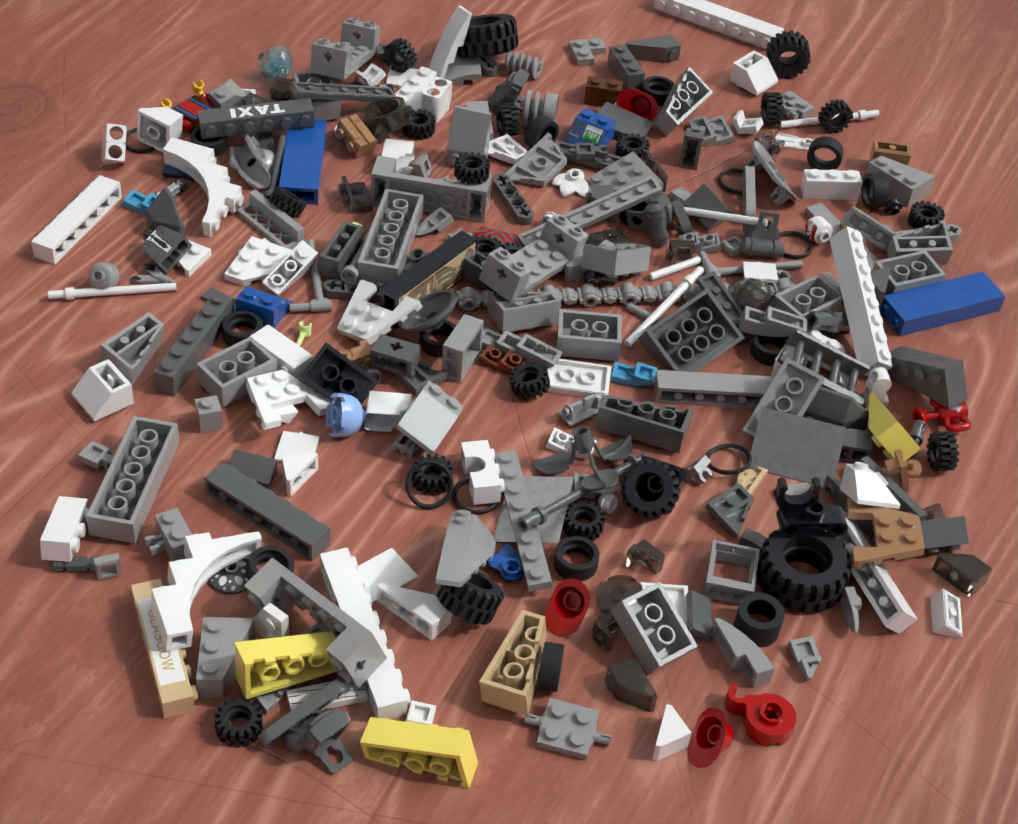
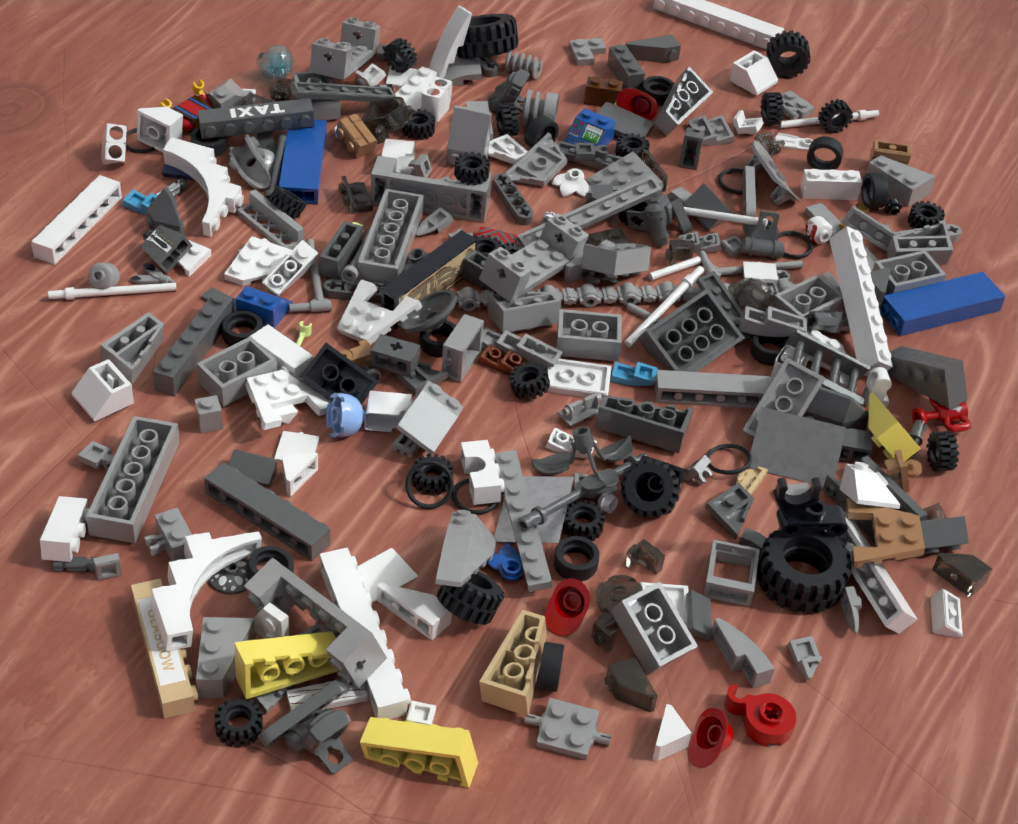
(760, 633): black piece -> none

